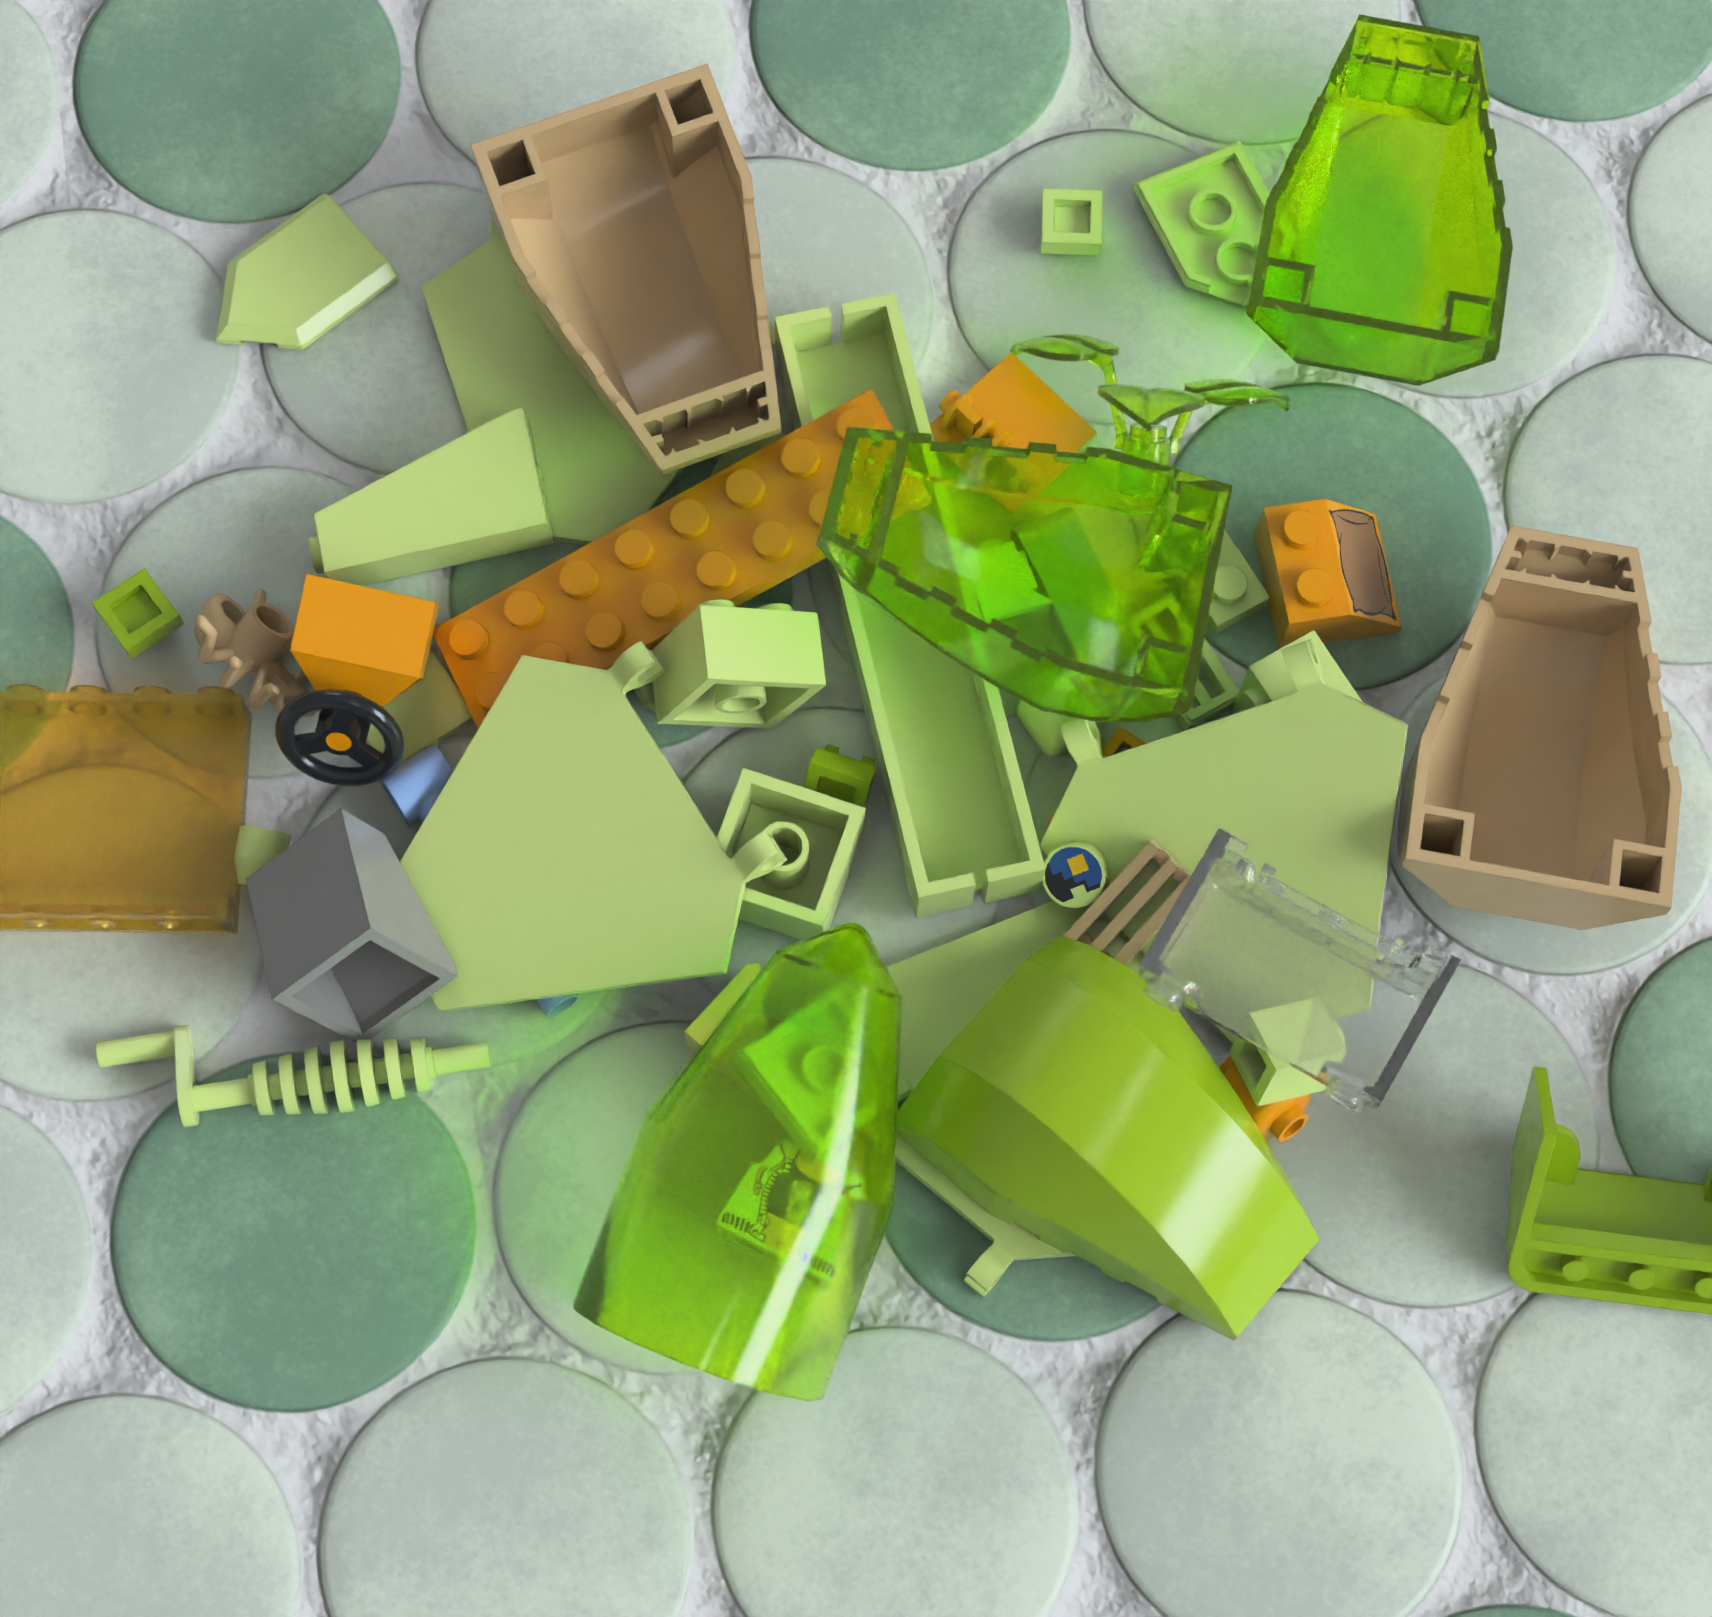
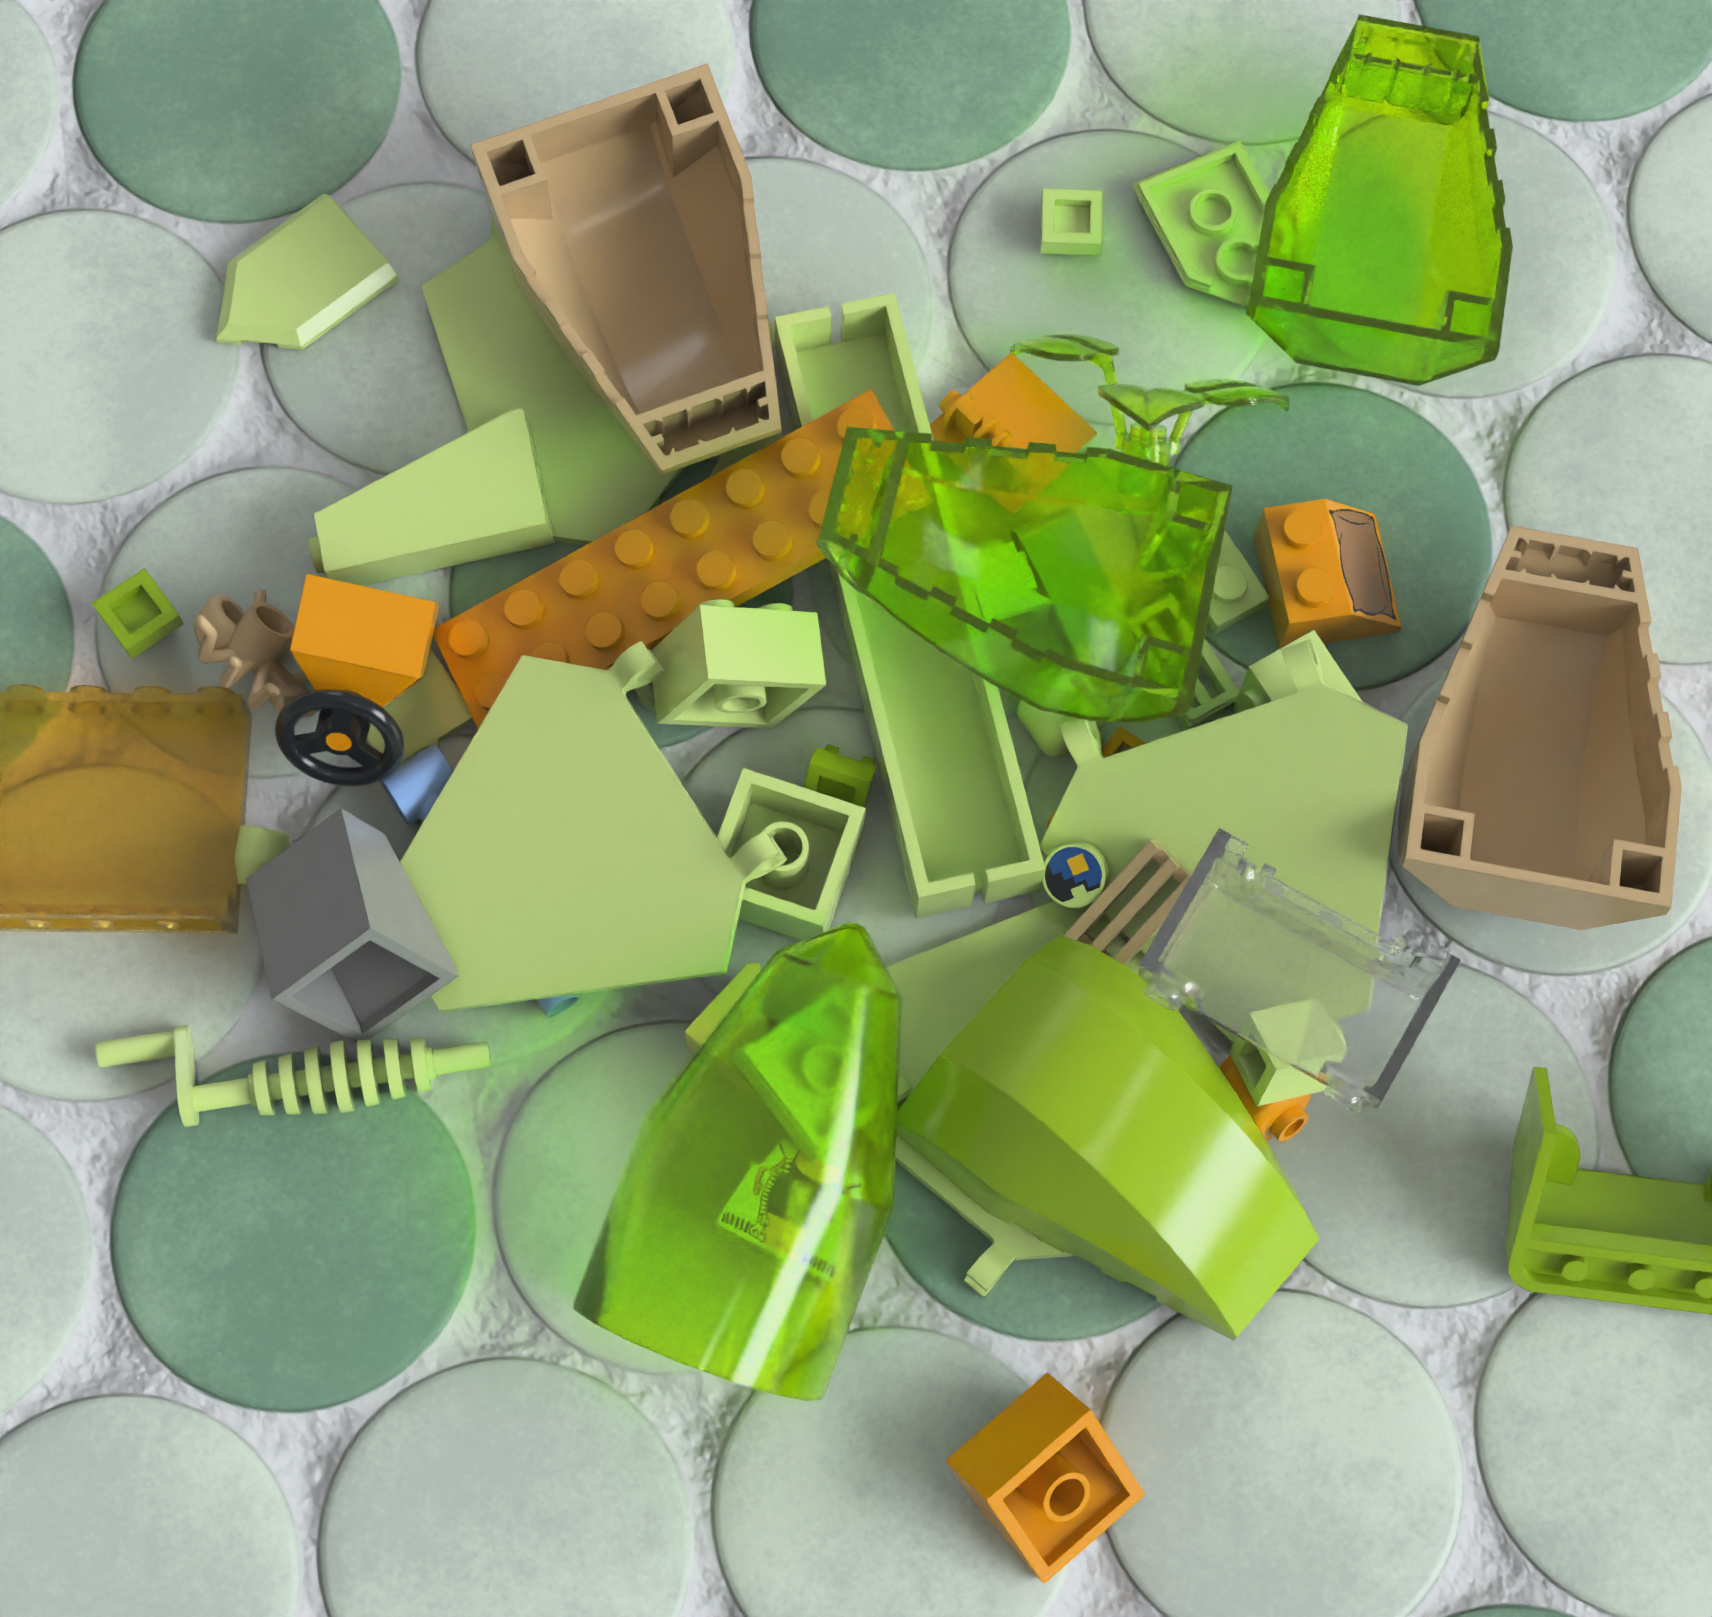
(1046, 1476): none -> light orange slope

